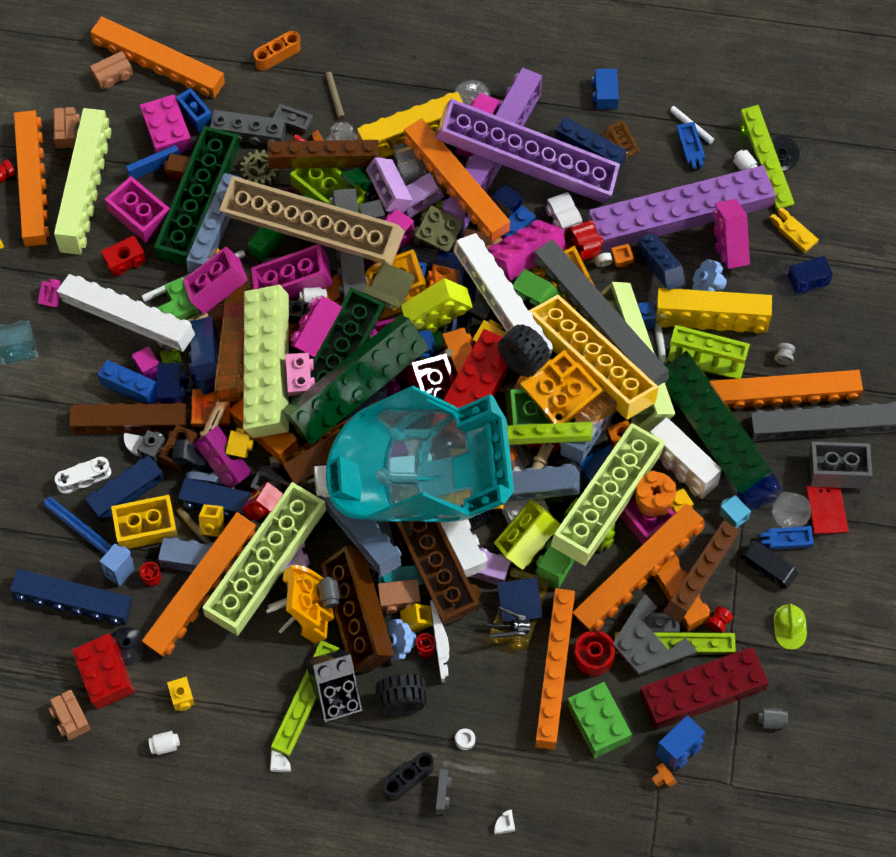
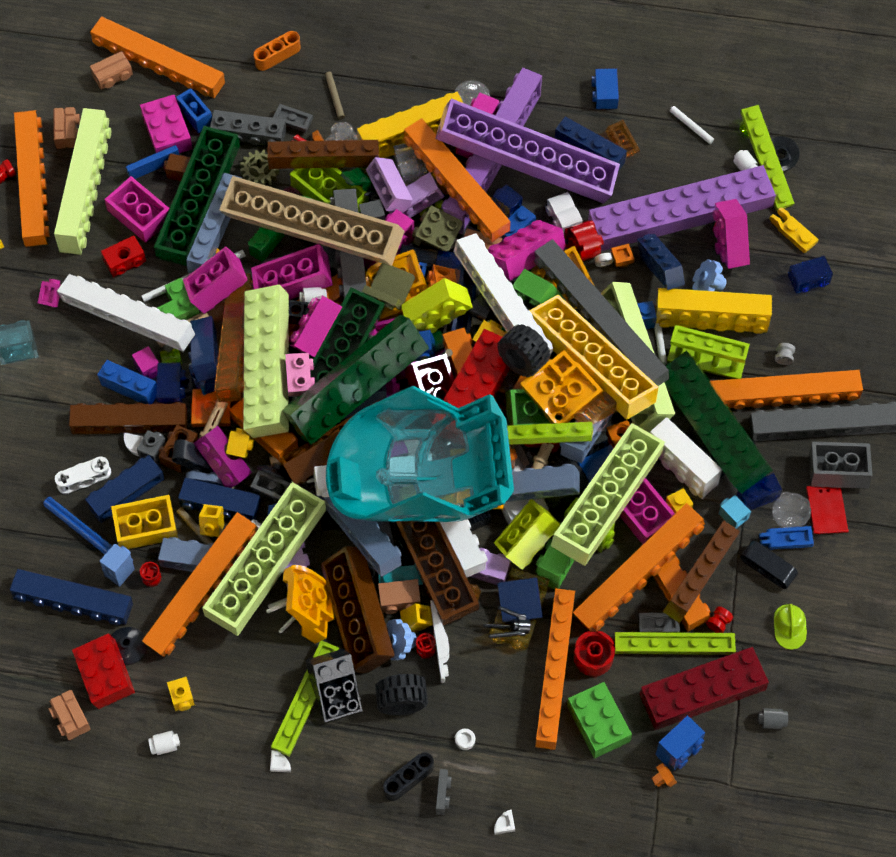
(261, 502): red brick -> none
(328, 592): dark grey brick -> none
(642, 647): dark grey wing -> none
(665, 491): orange brick -> none
(691, 144): blue hinge -> none

